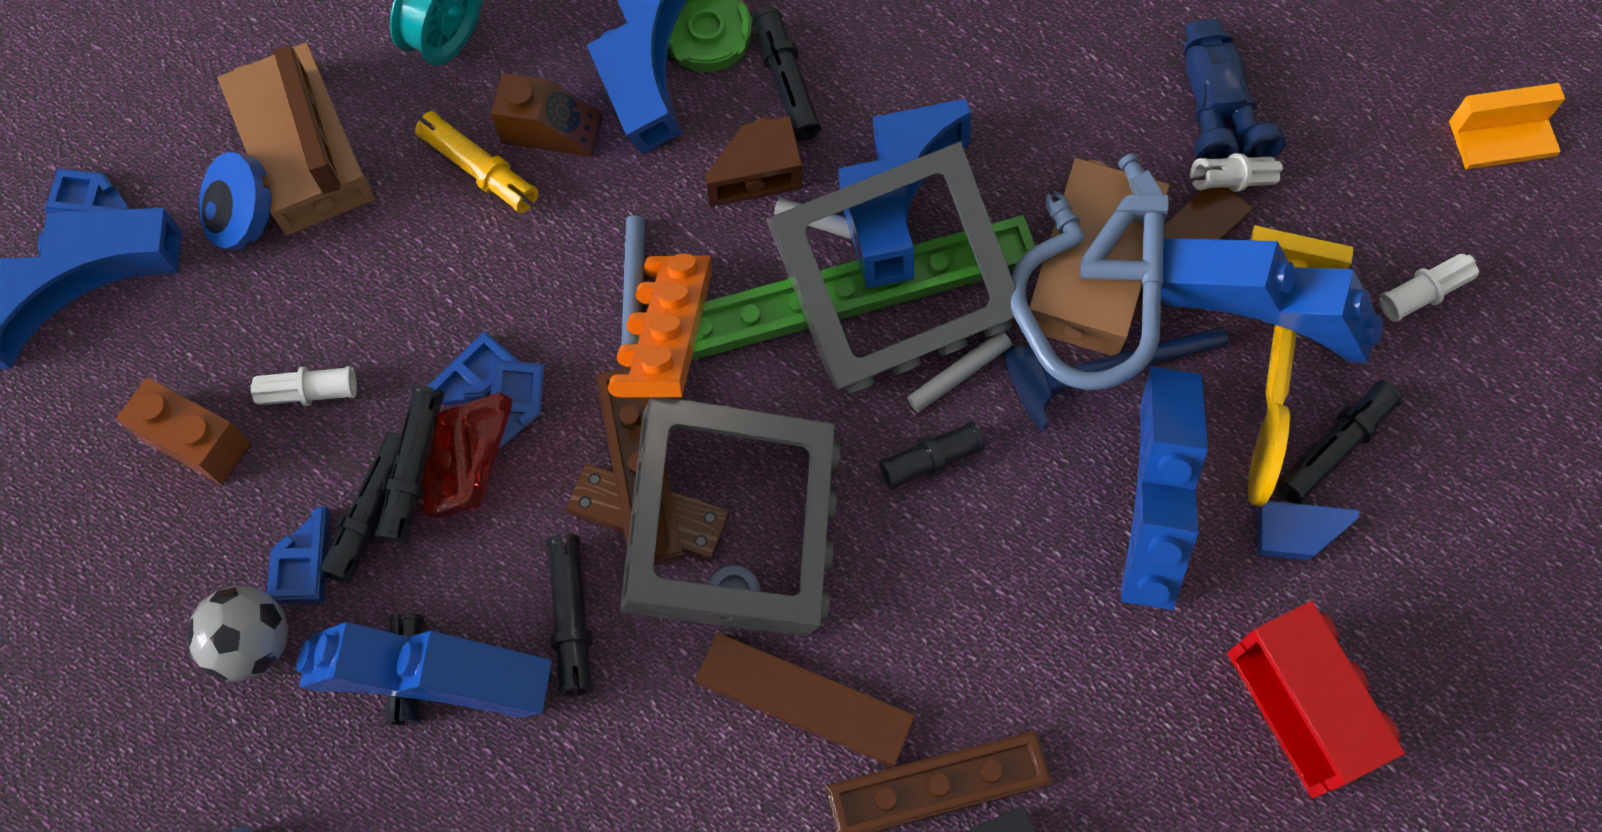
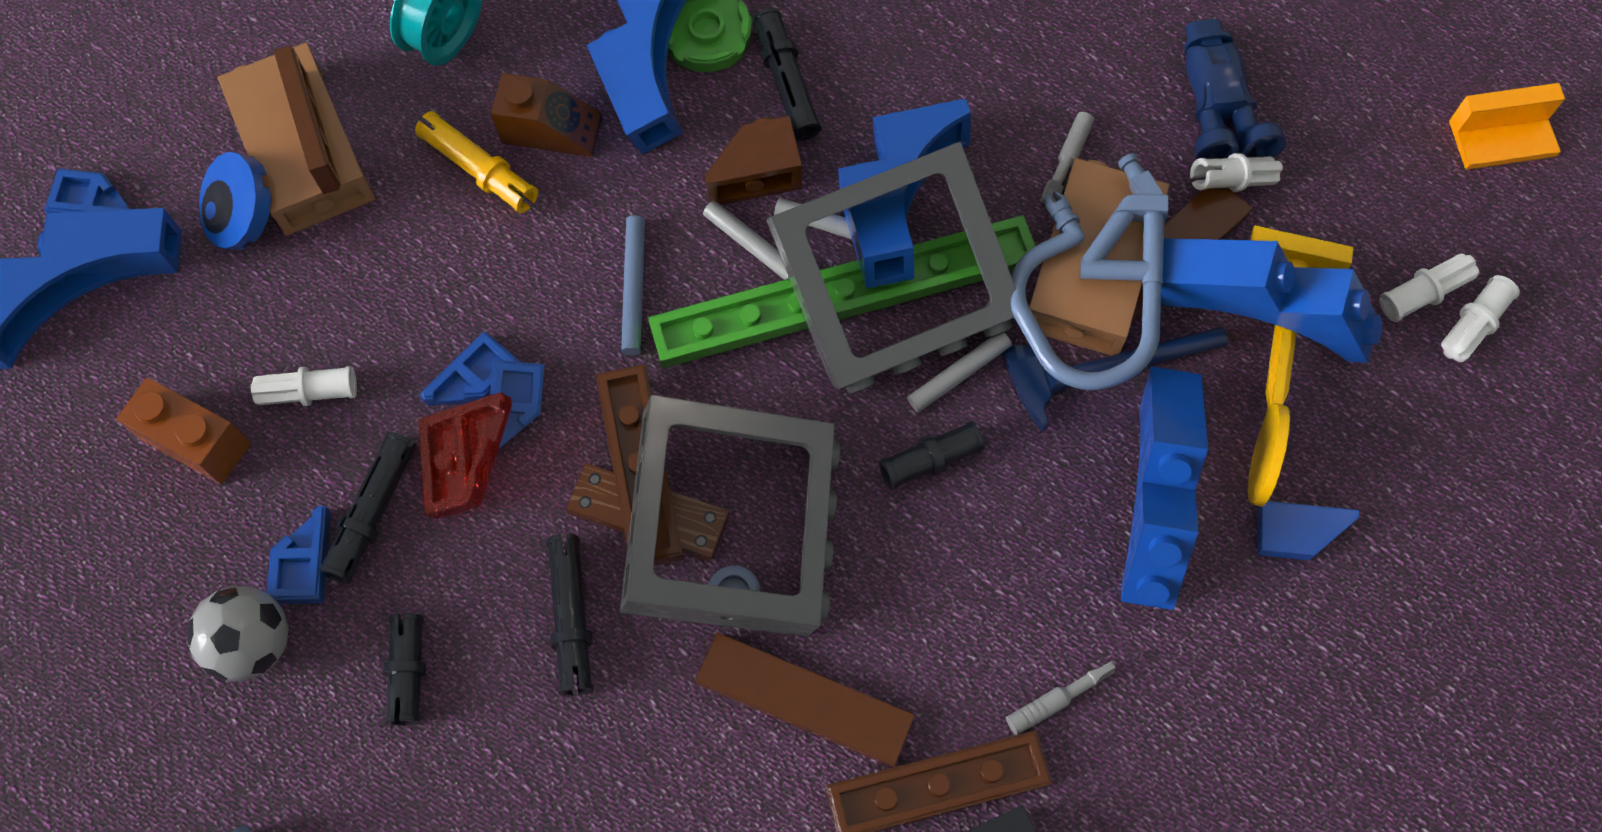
(409, 466): black pin -> none
(424, 668): blue arch -> none
(666, 329): orange hinge -> none
(745, 237): none -> light grey piece
(1055, 700): none -> light grey piece
(1070, 150): none -> light grey piece
(1315, 700): red piece -> none
(1353, 427): black pin -> none
(1479, 318): none -> white axle

